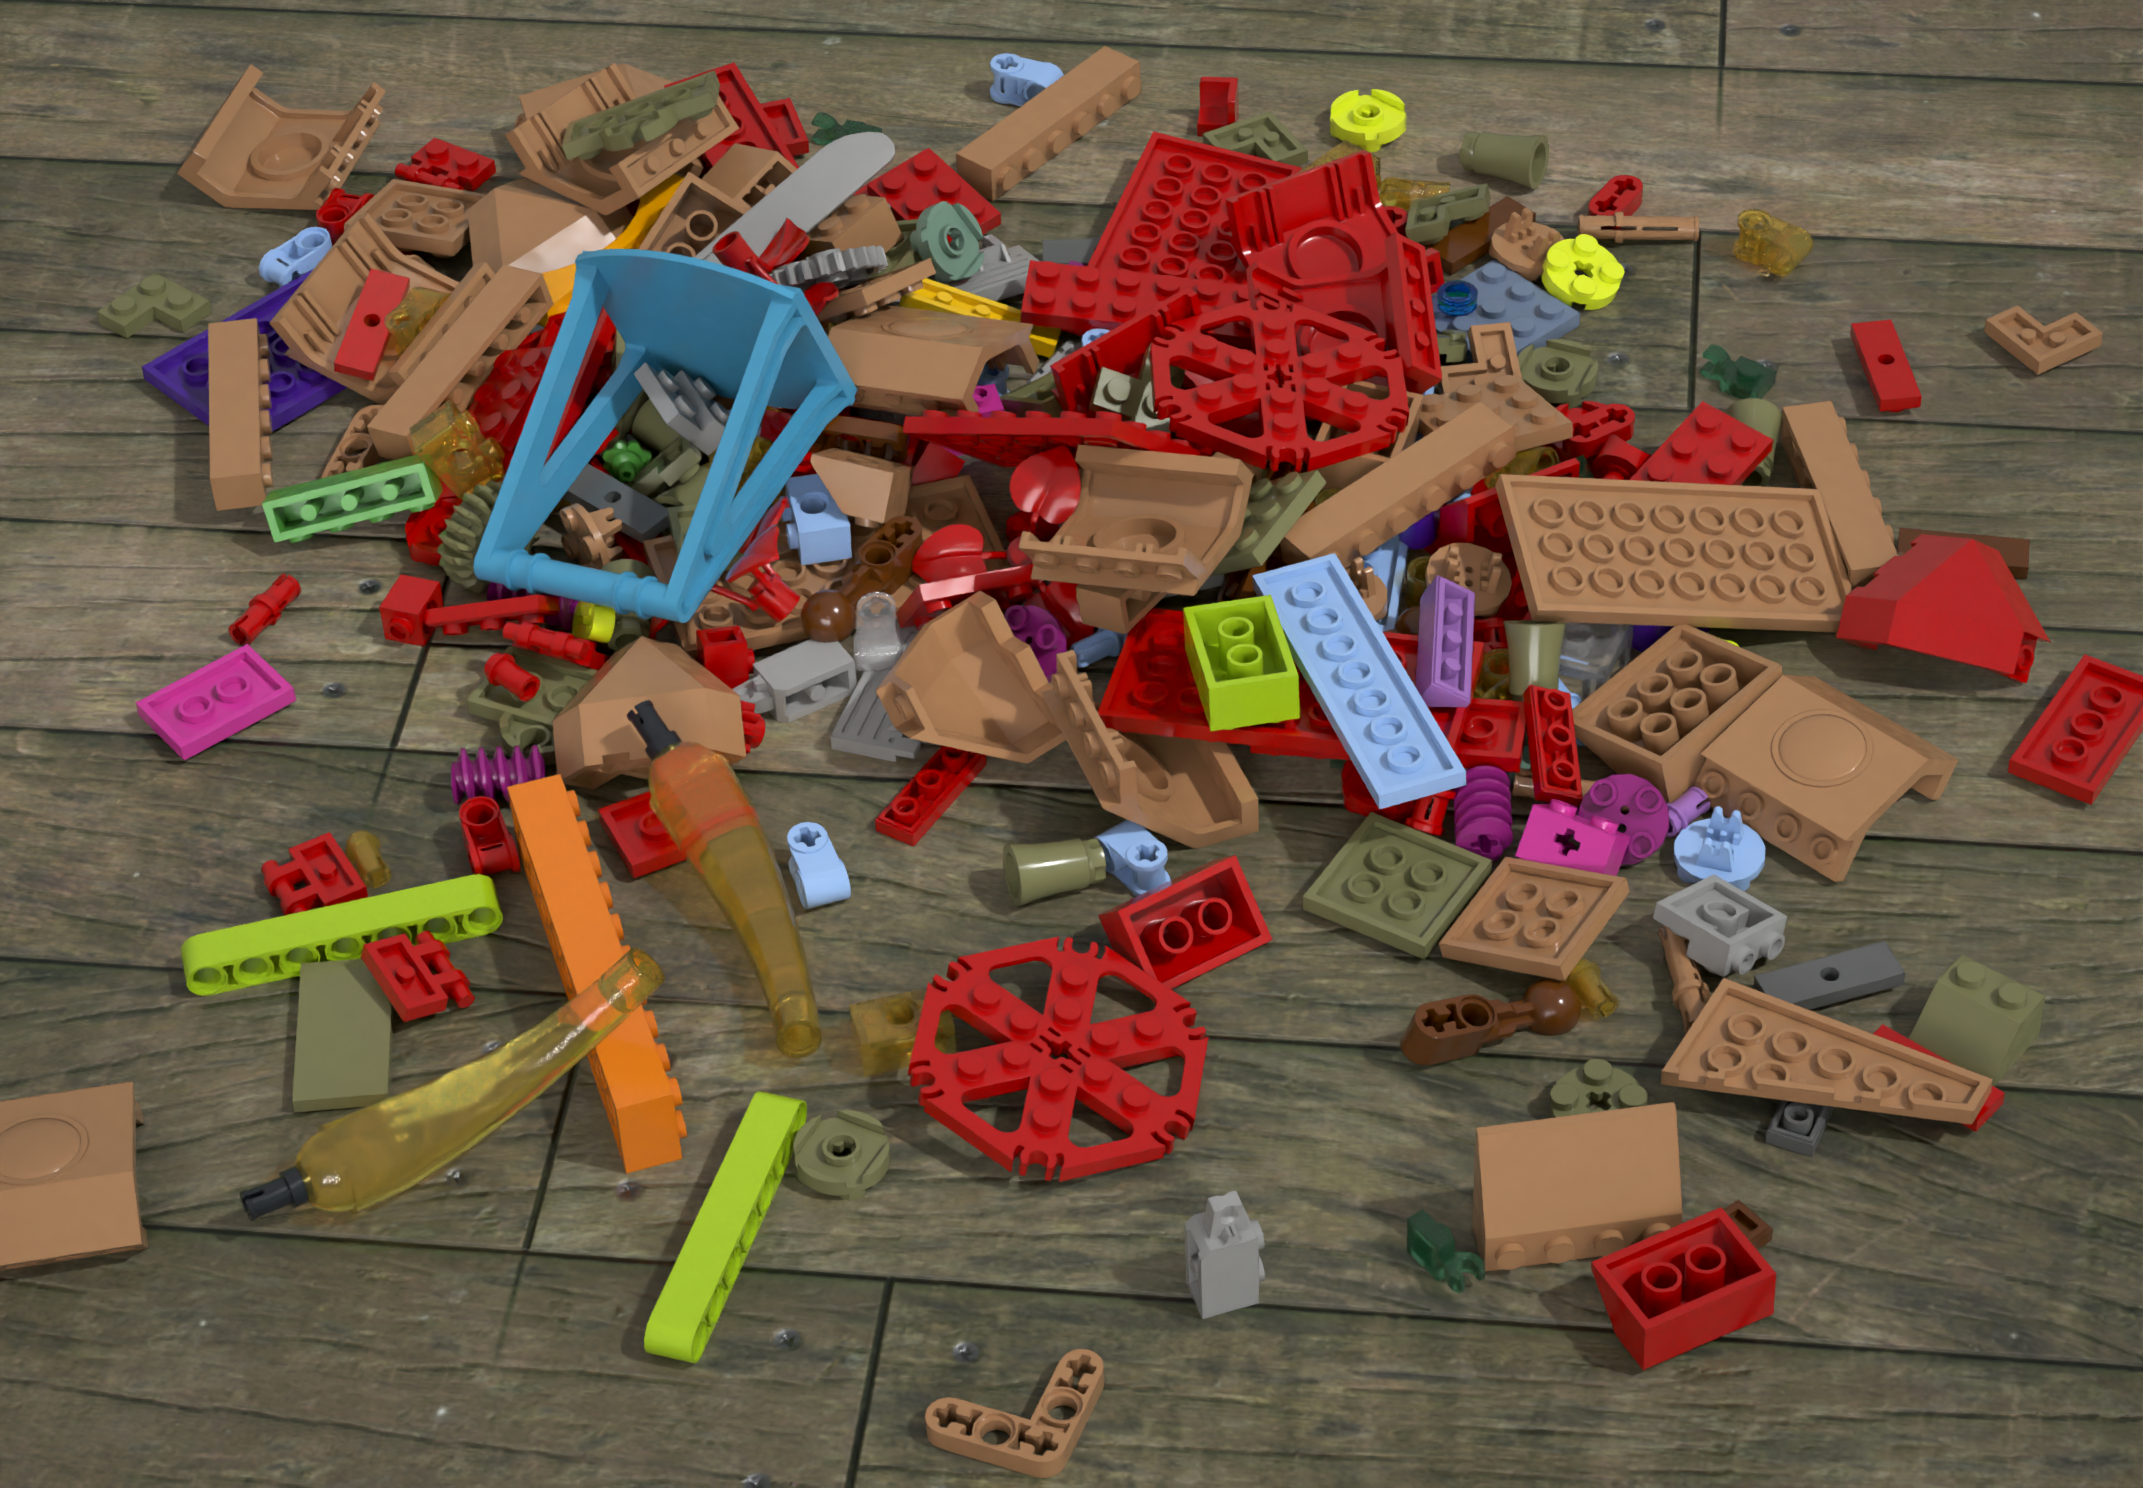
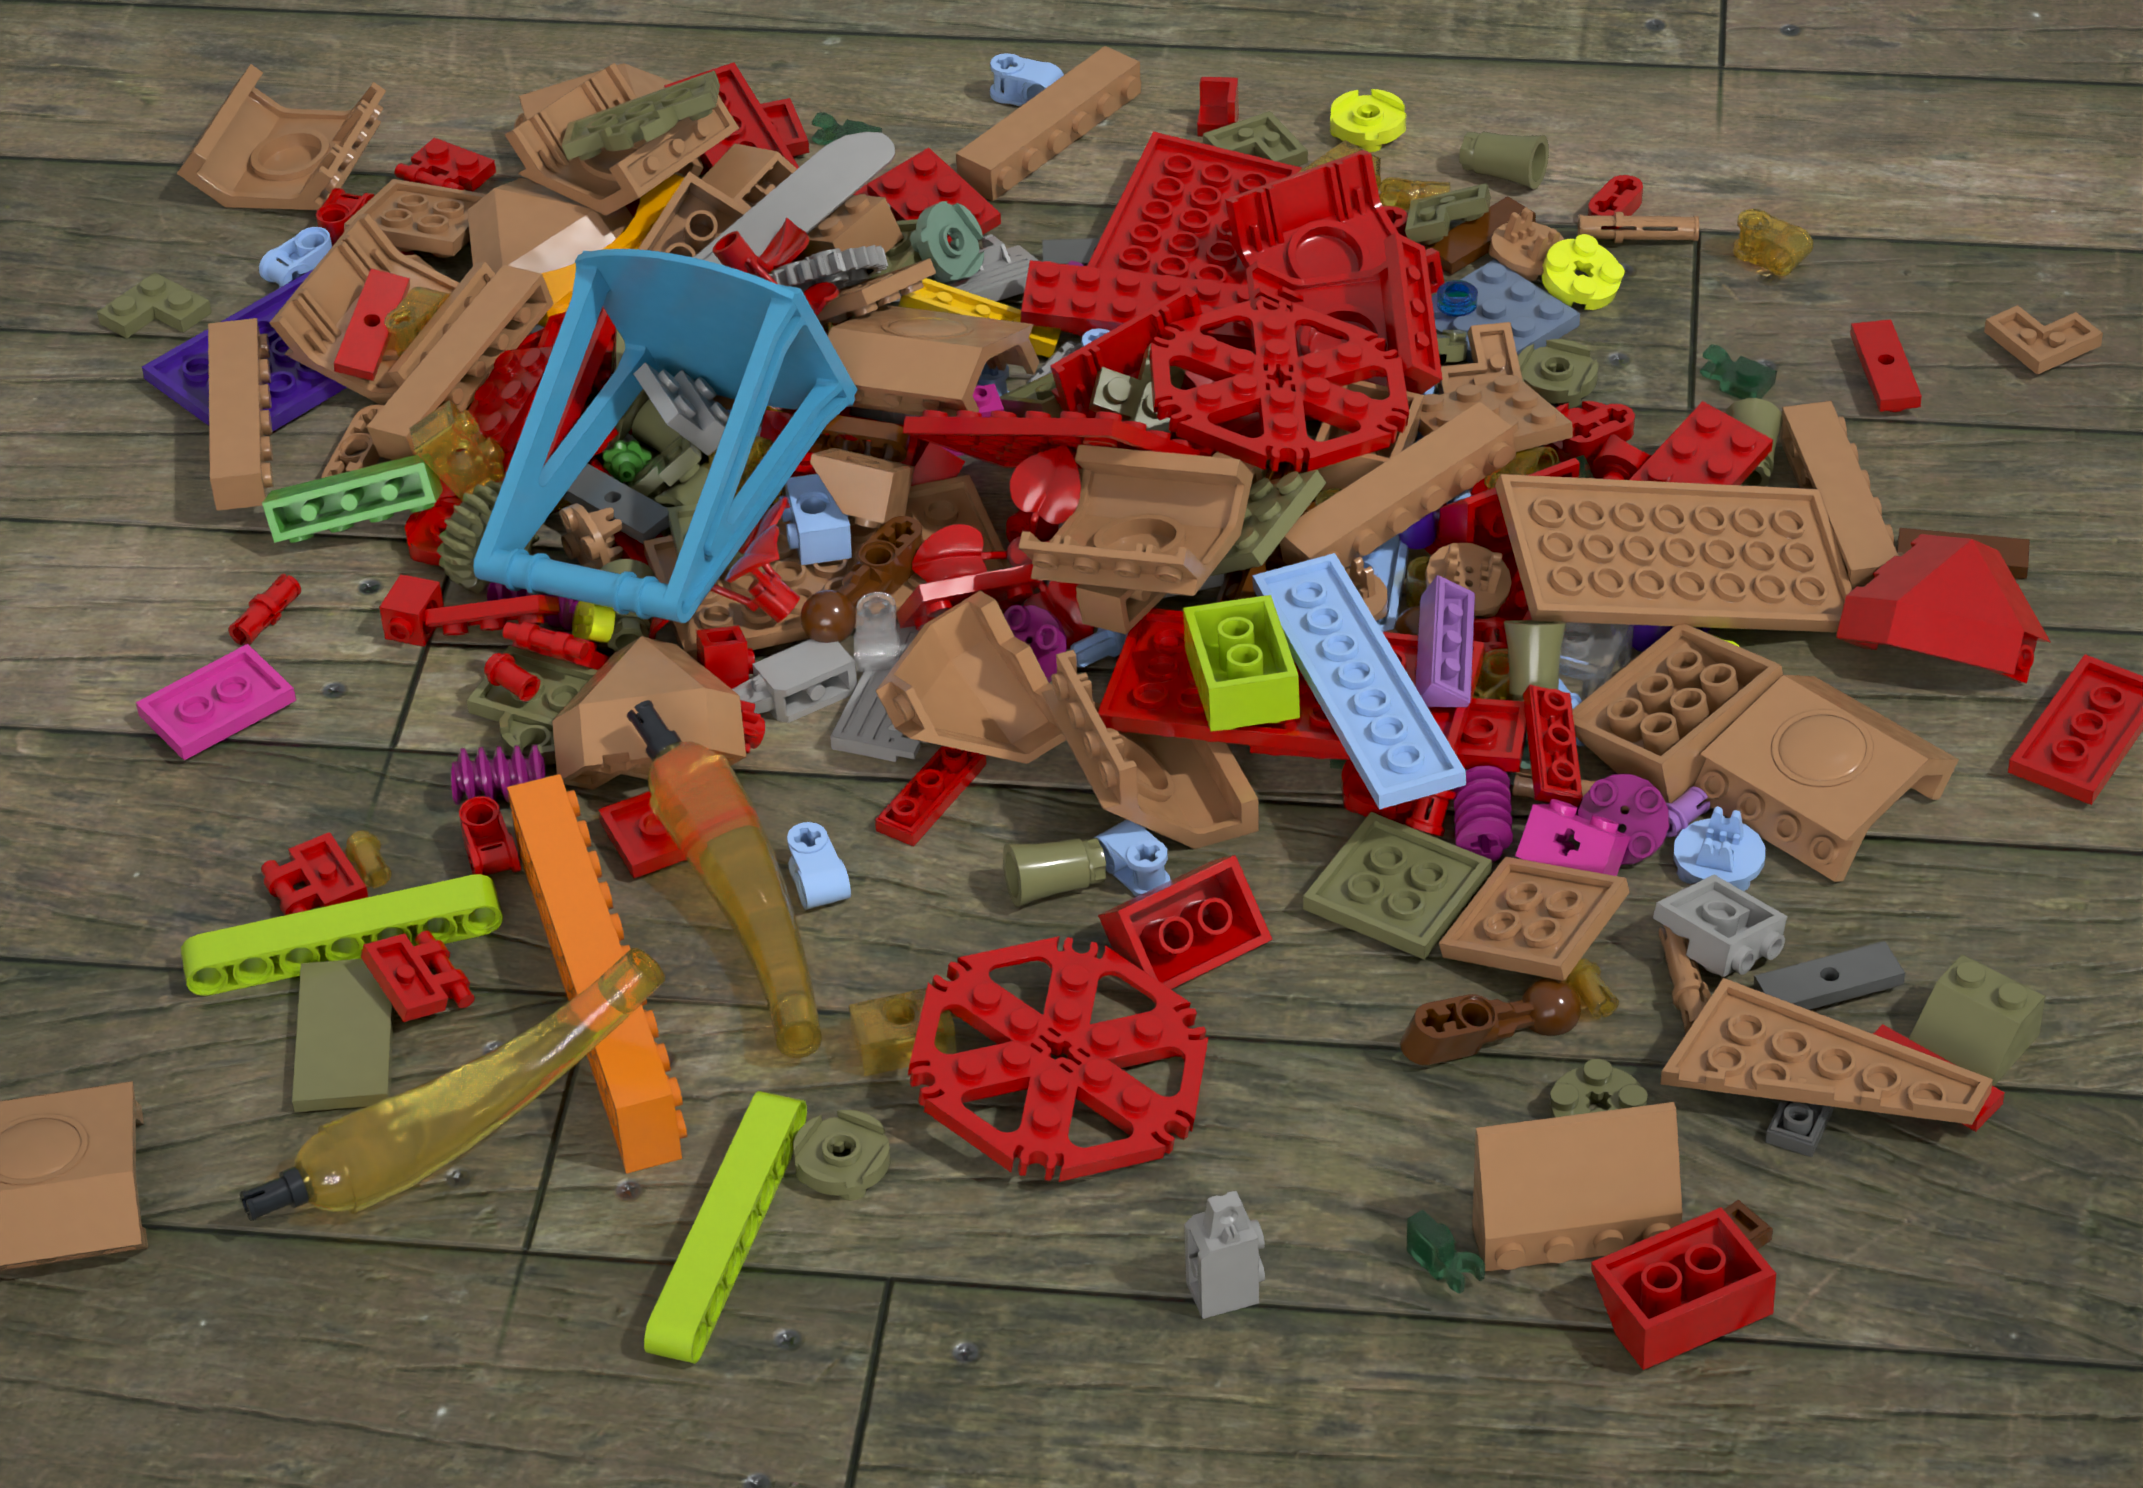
(1037, 1432): medium nougat beam -> none

